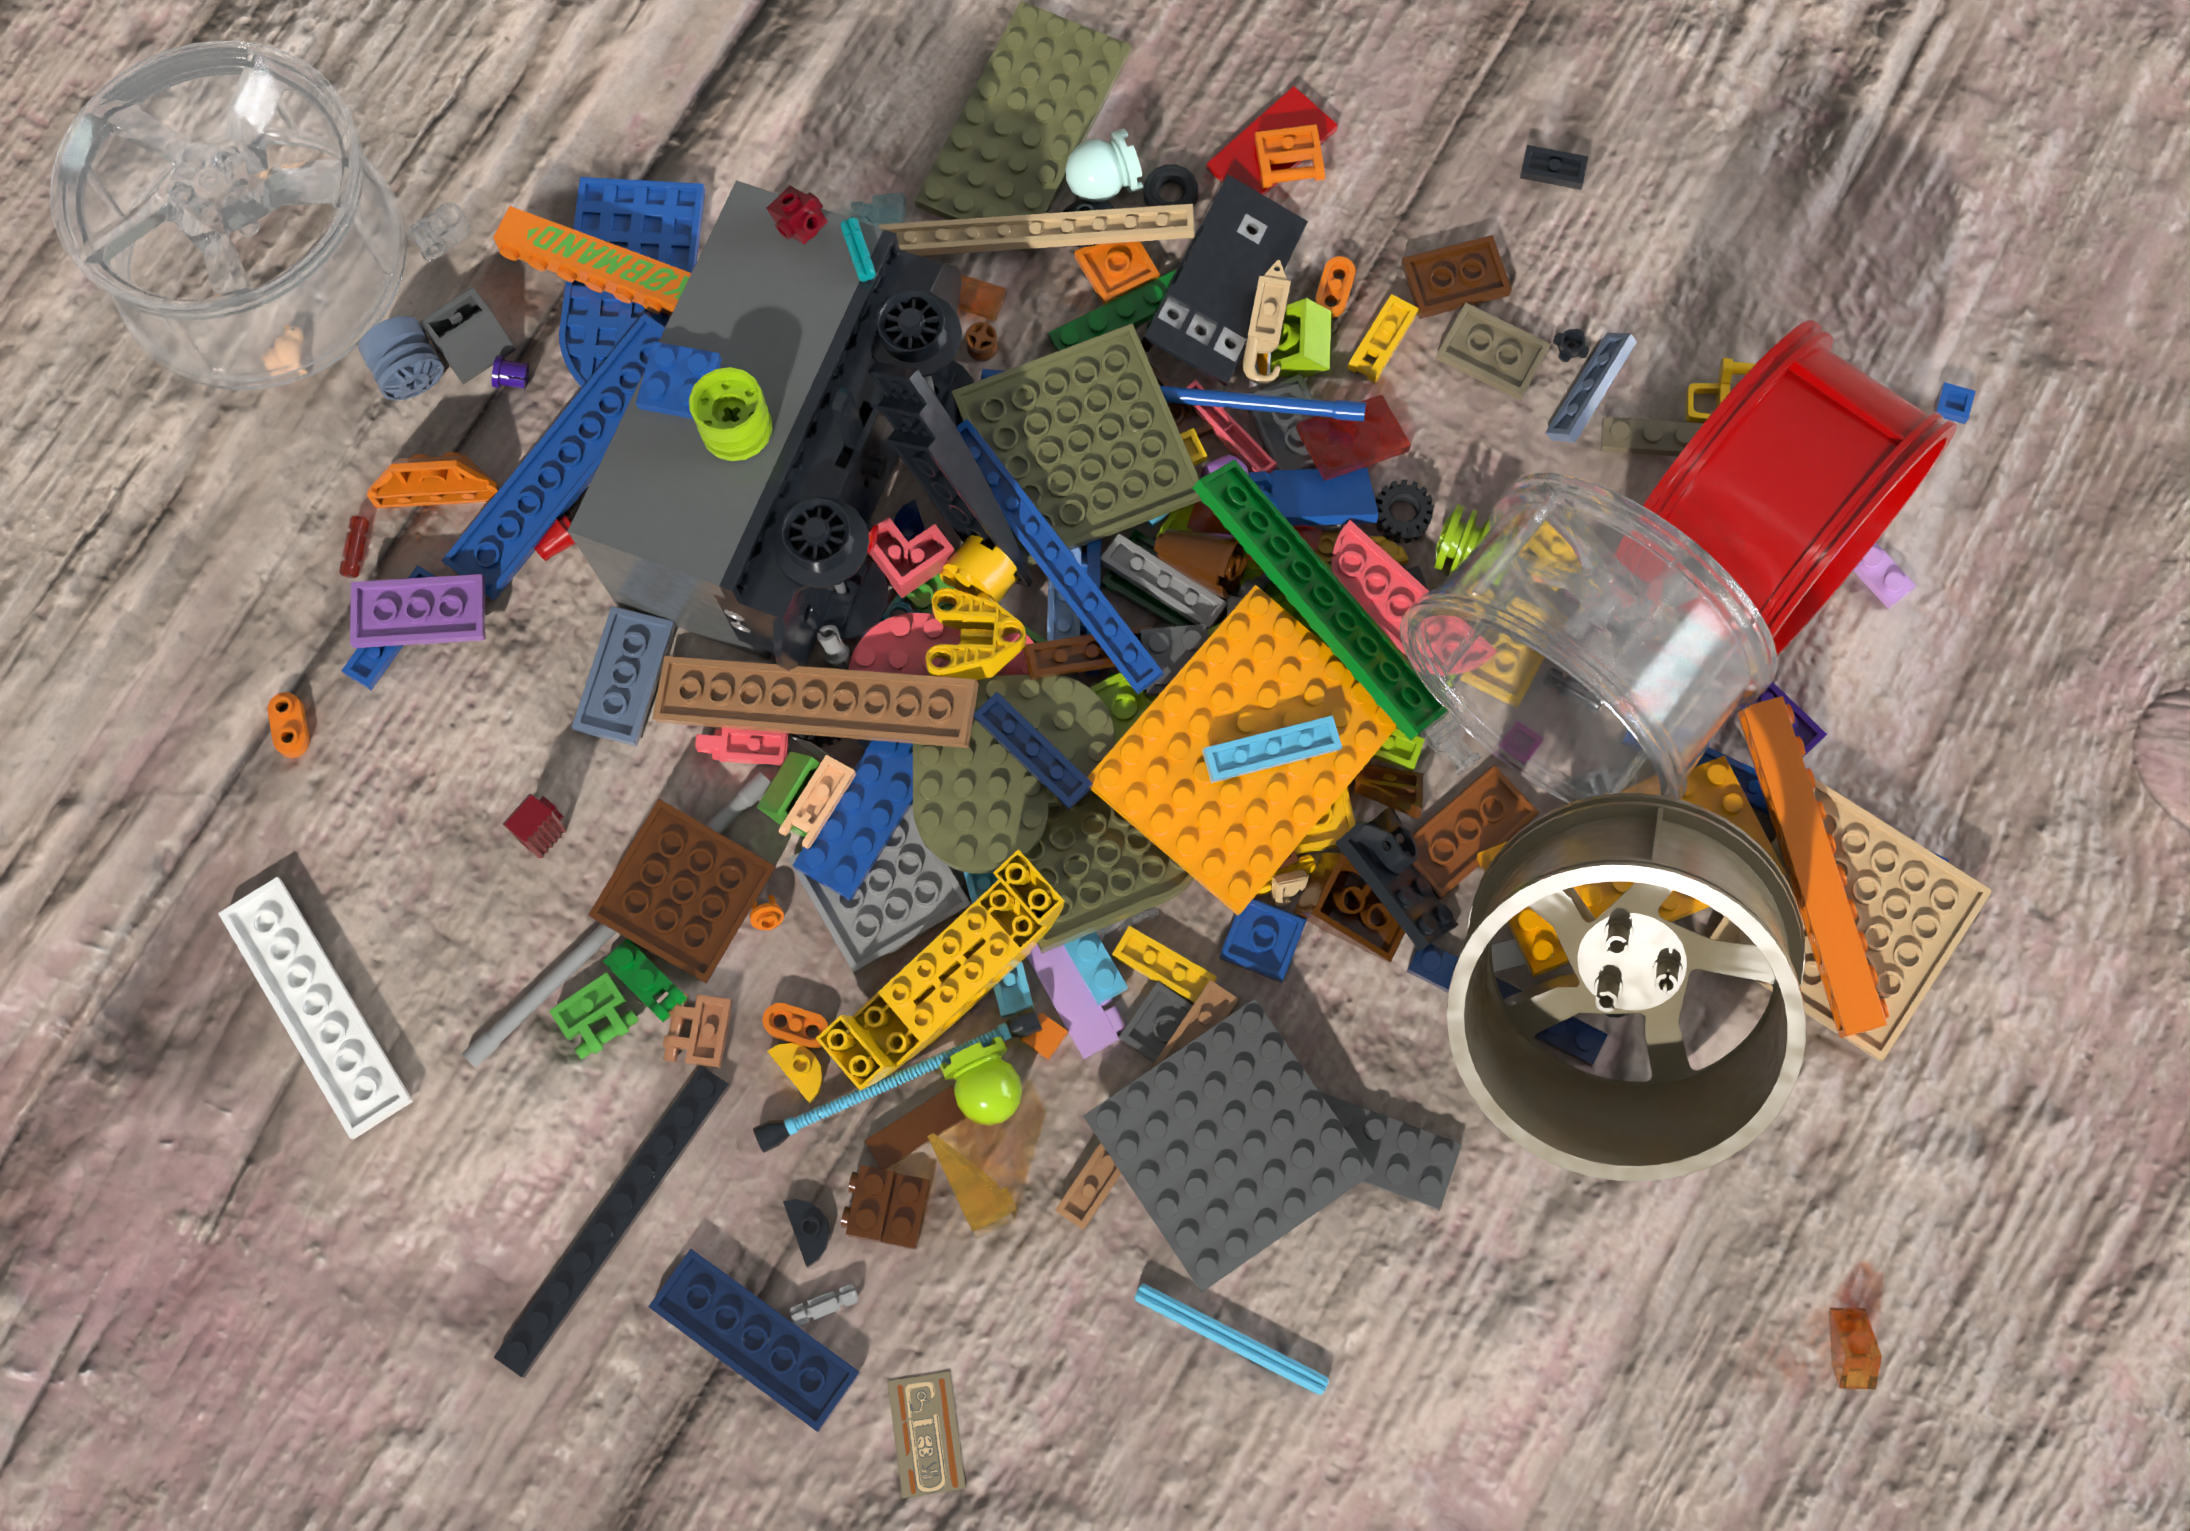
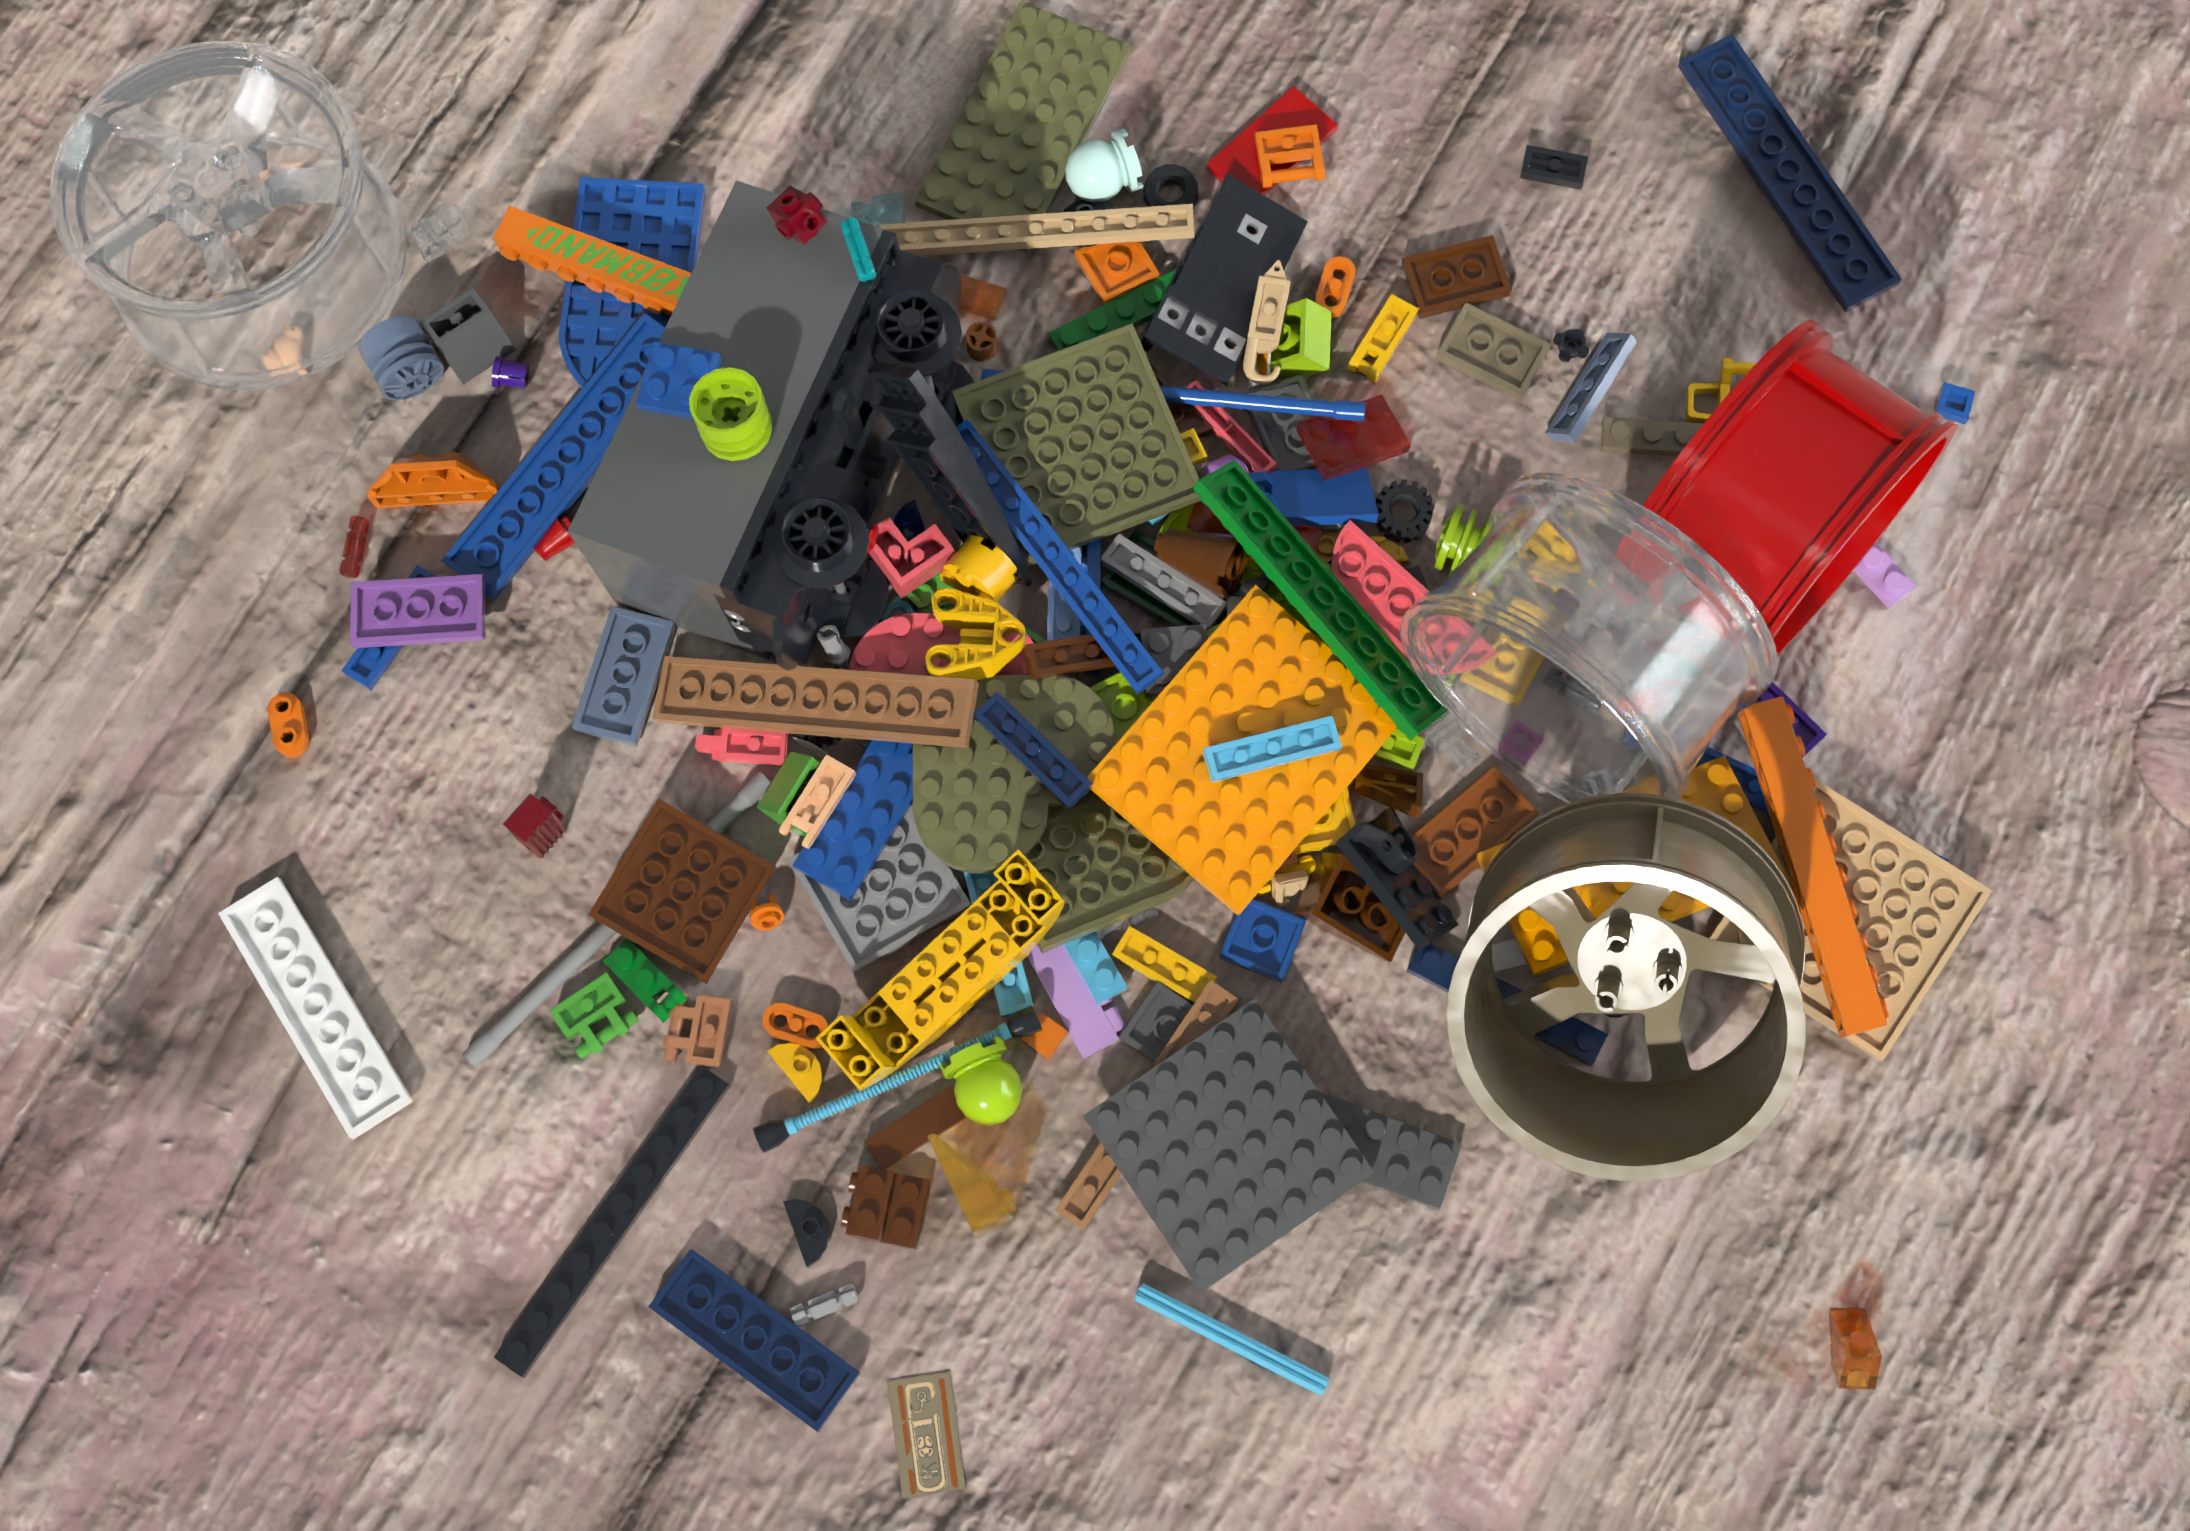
(1789, 173): none -> dark blue plate

